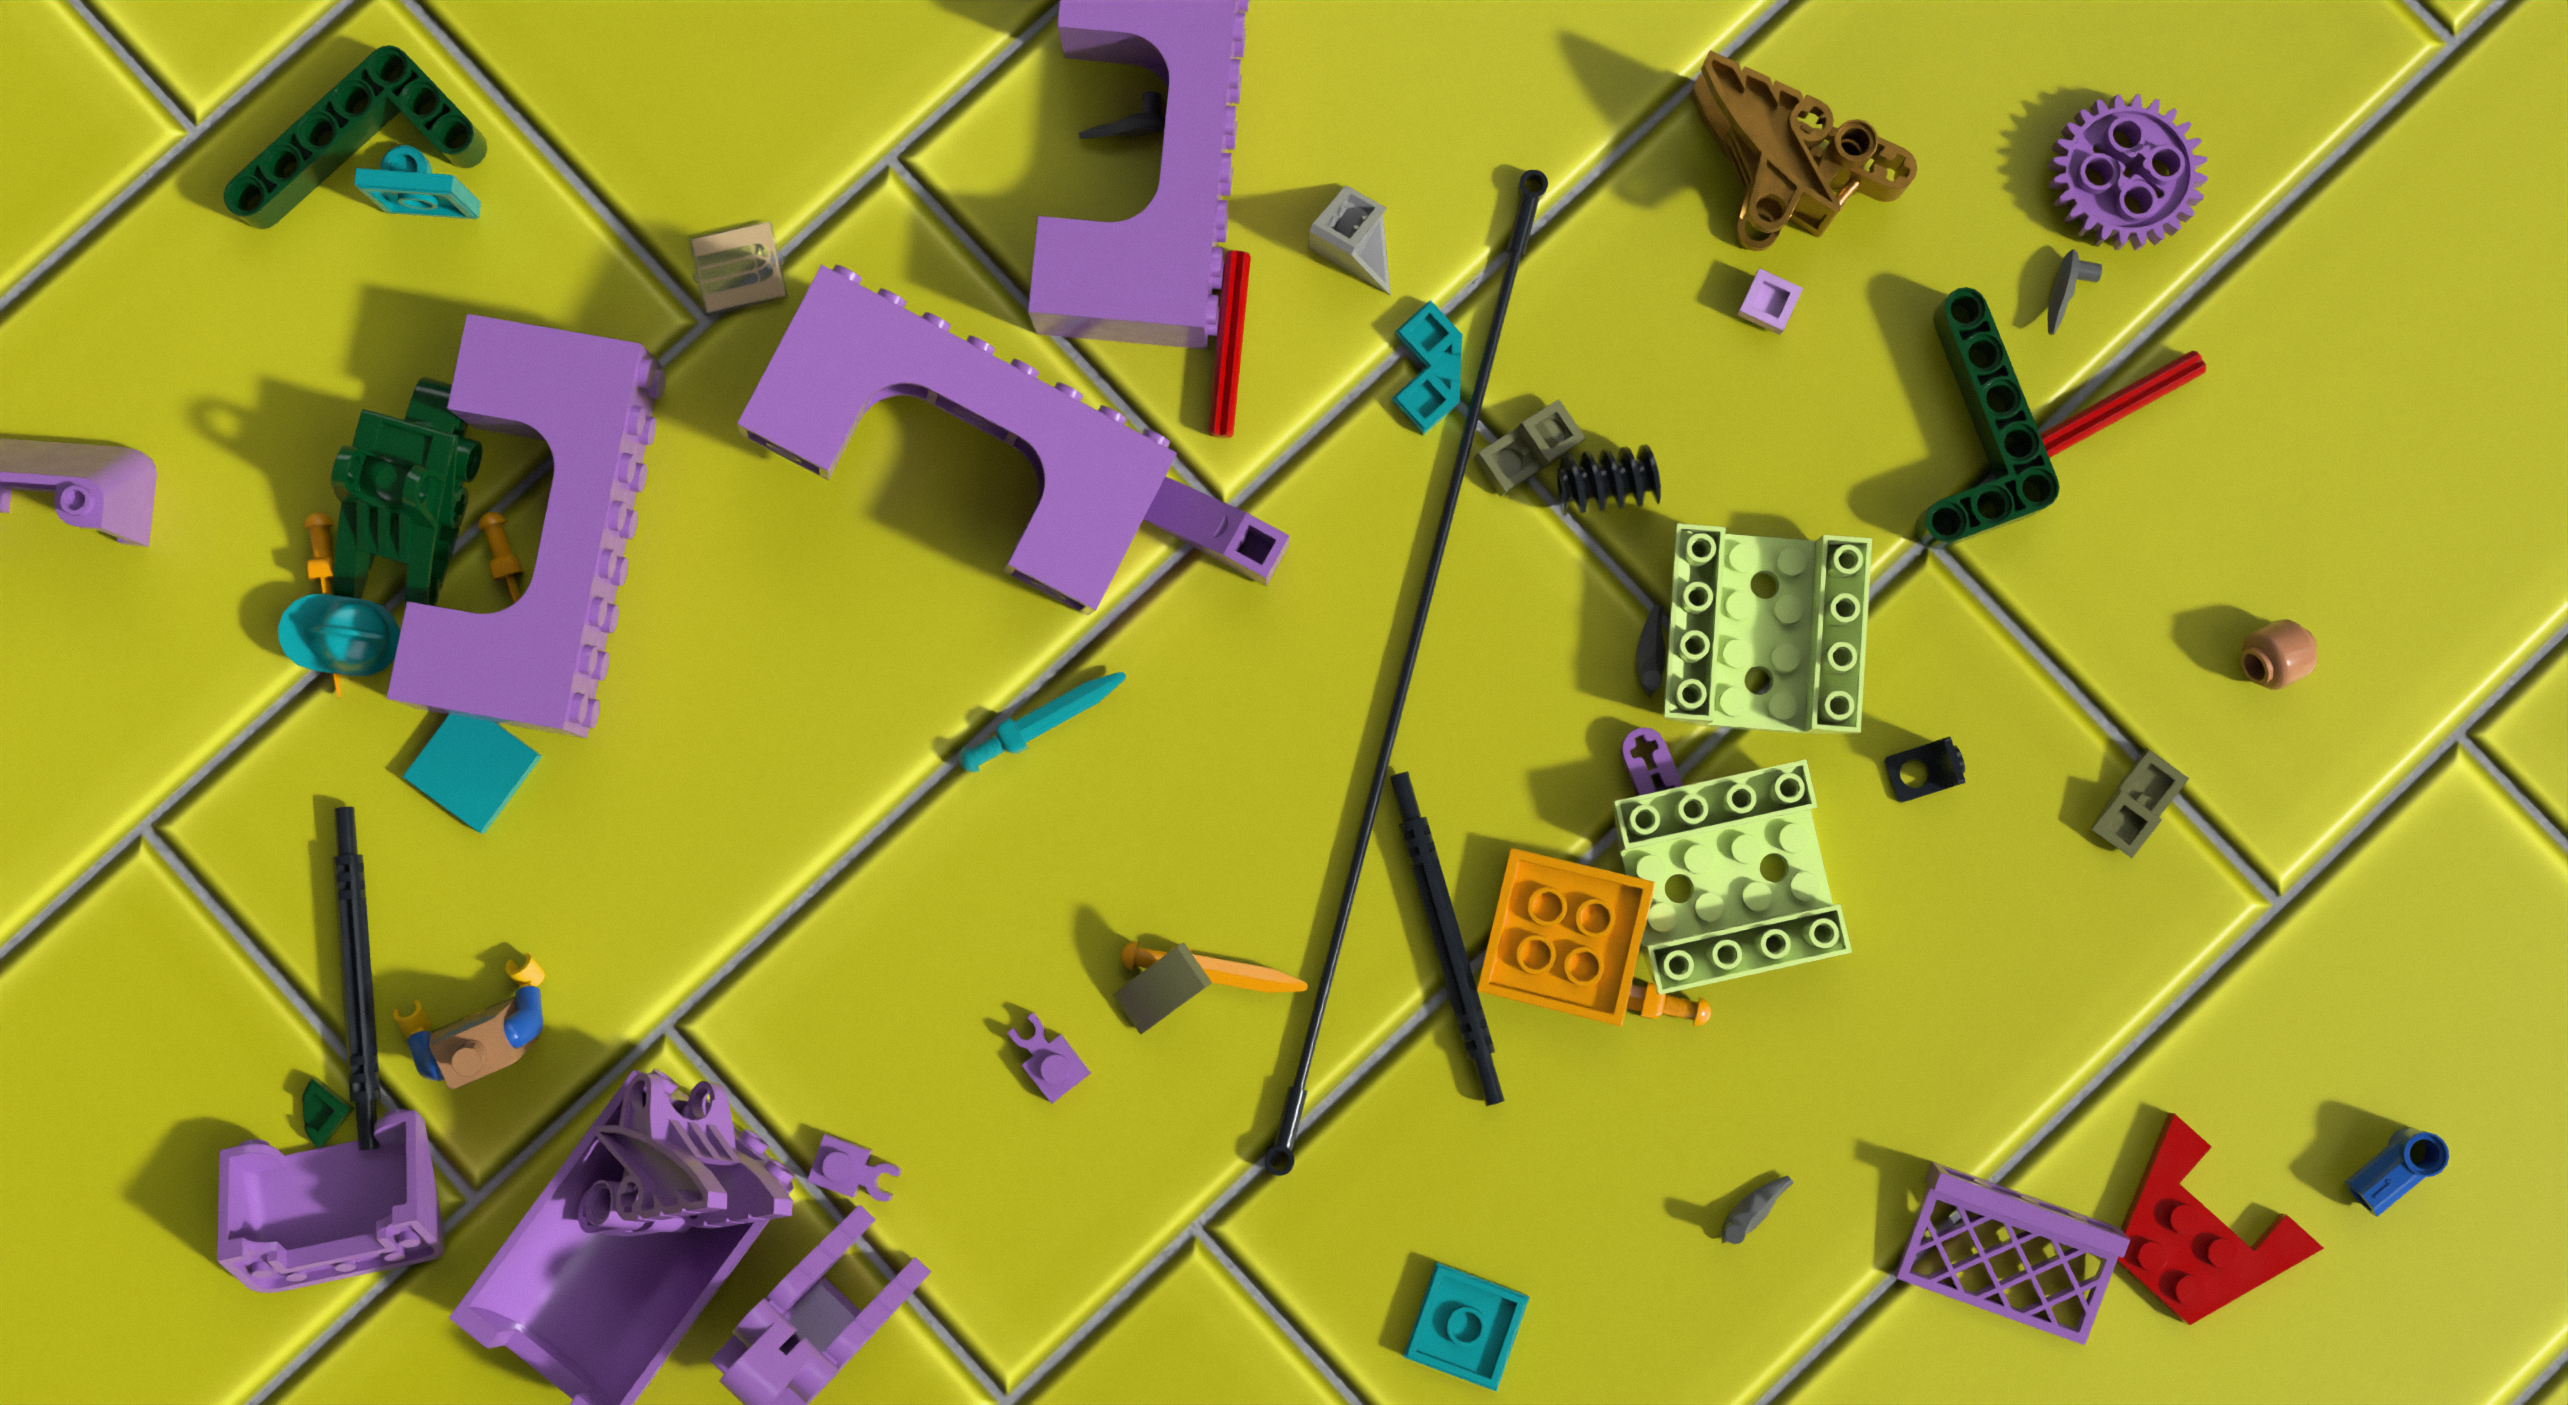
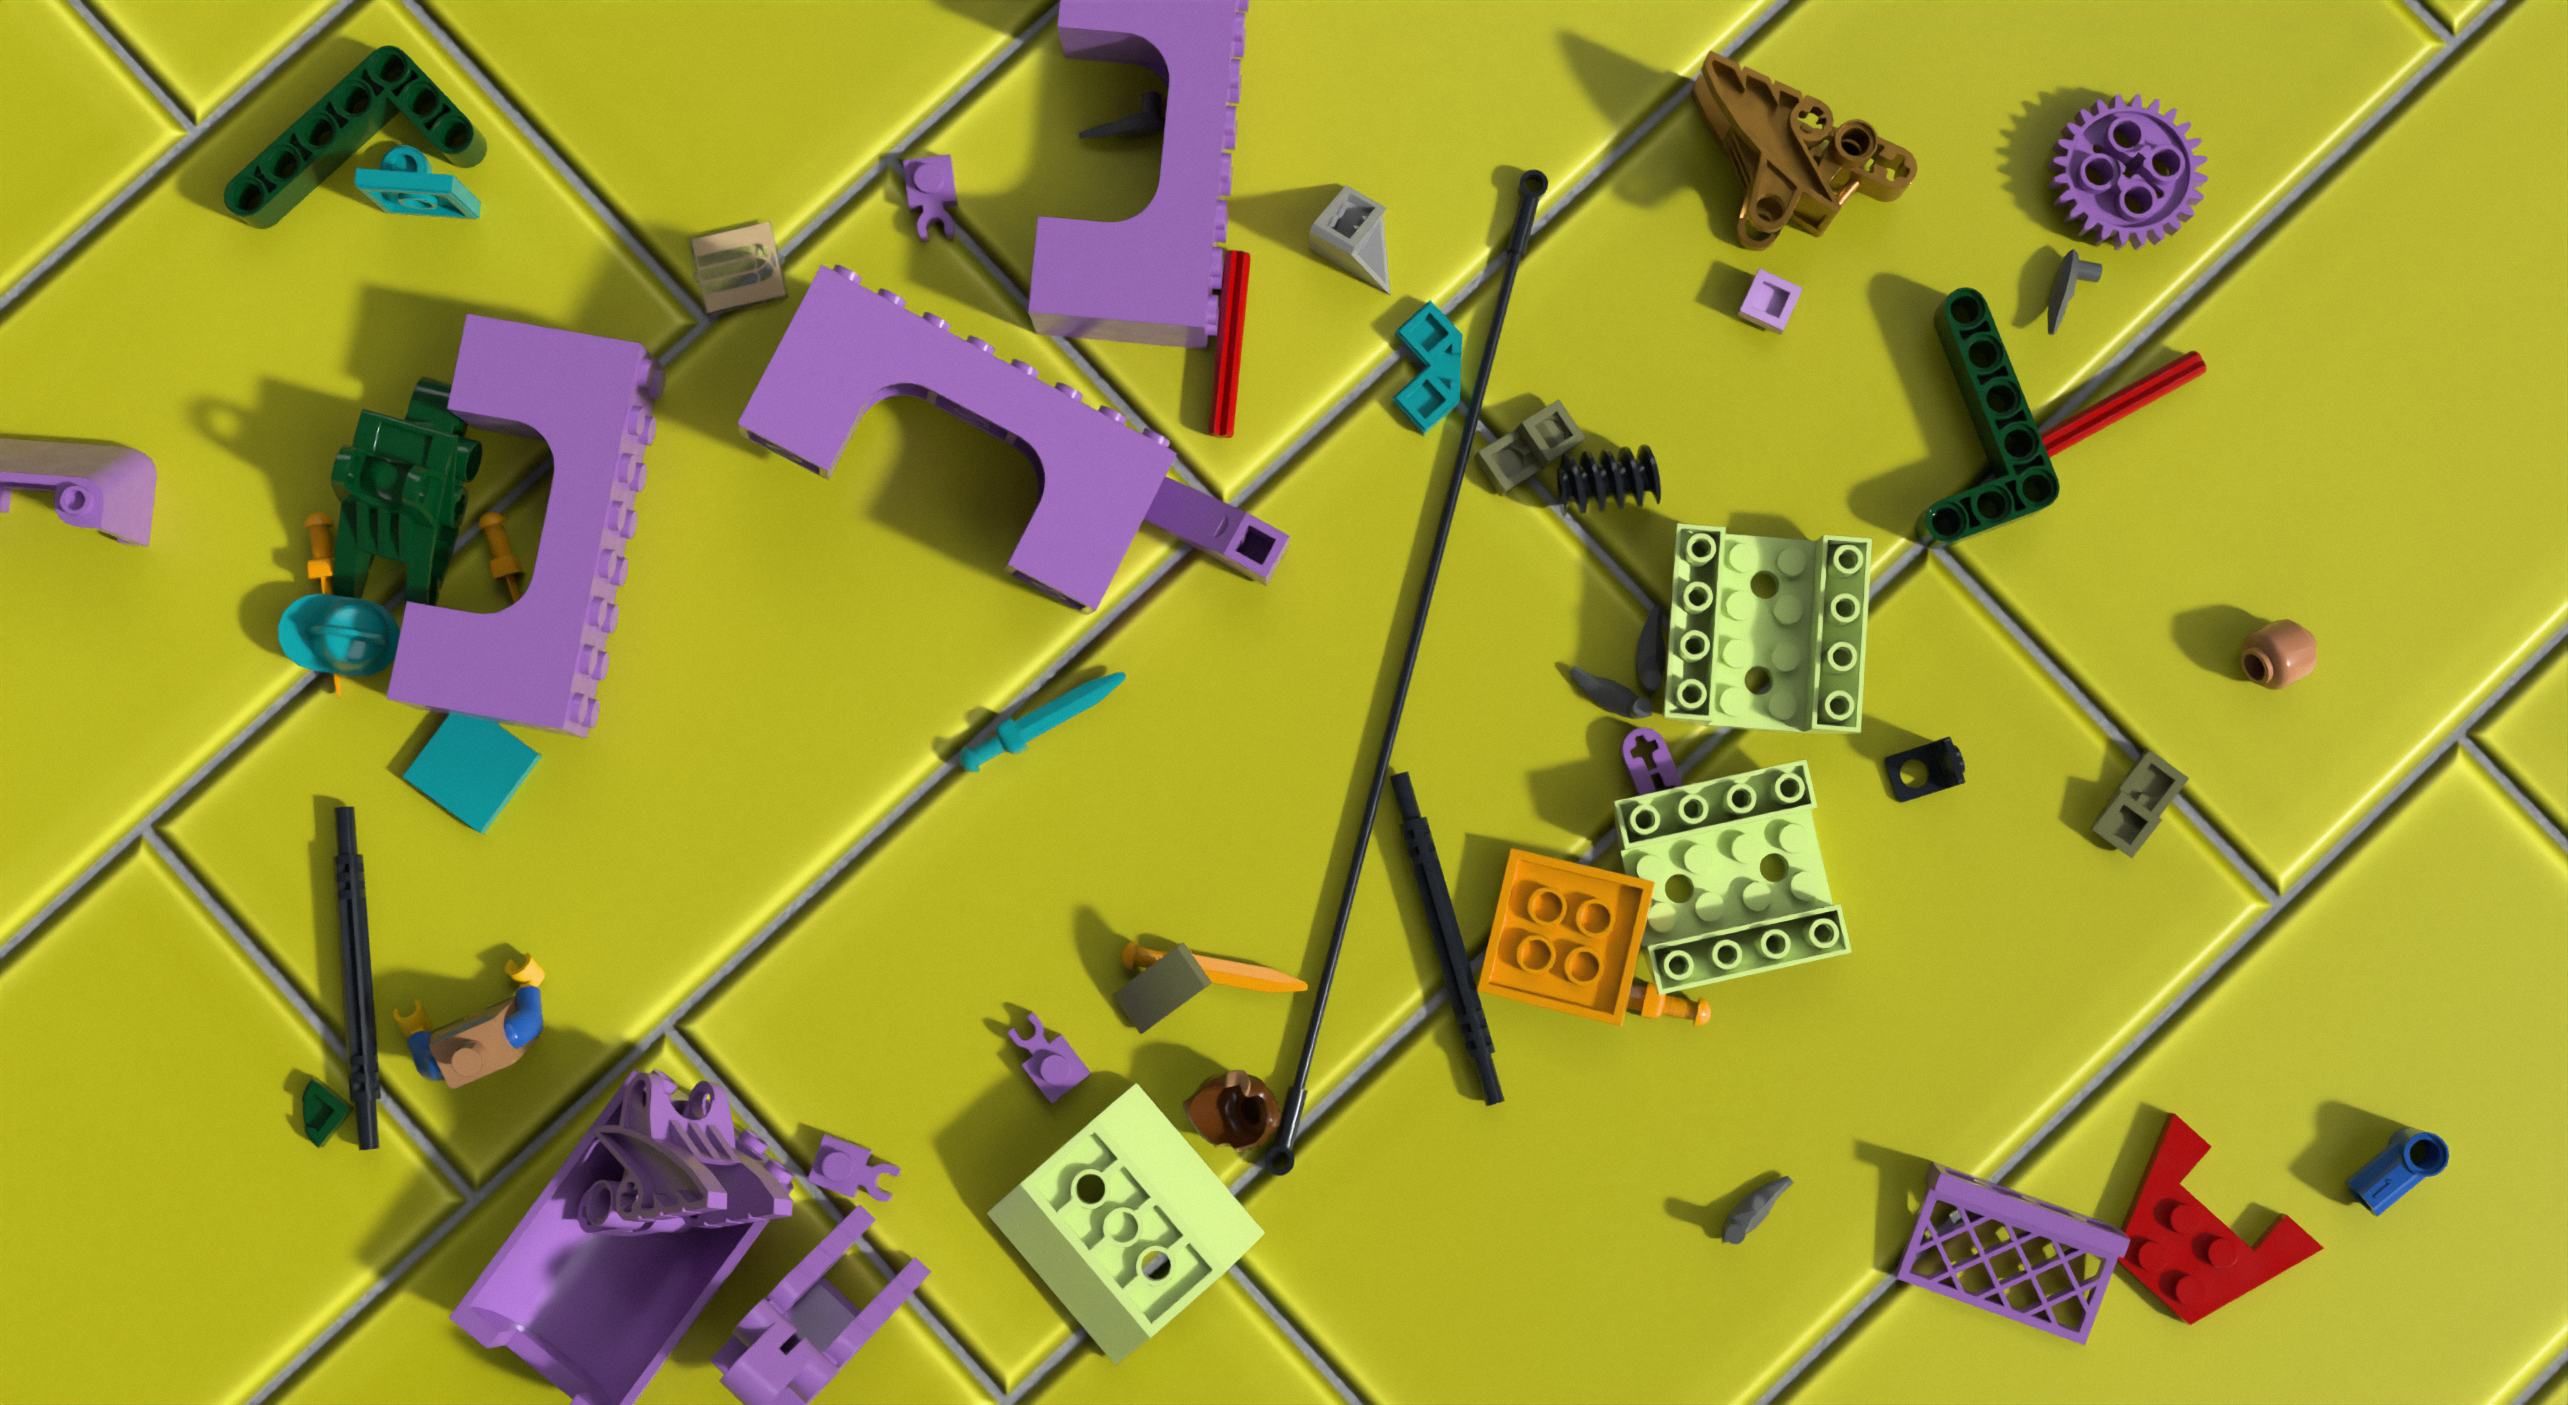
(329, 1208): medium lavender windscreen -> none
(930, 189): none -> medium lavender plate
(1153, 1200): none -> yellowish green slope
(1233, 1110): none -> reddish brown hair
(1466, 1326): teal tile -> none
(1613, 695): none -> dark grey bar

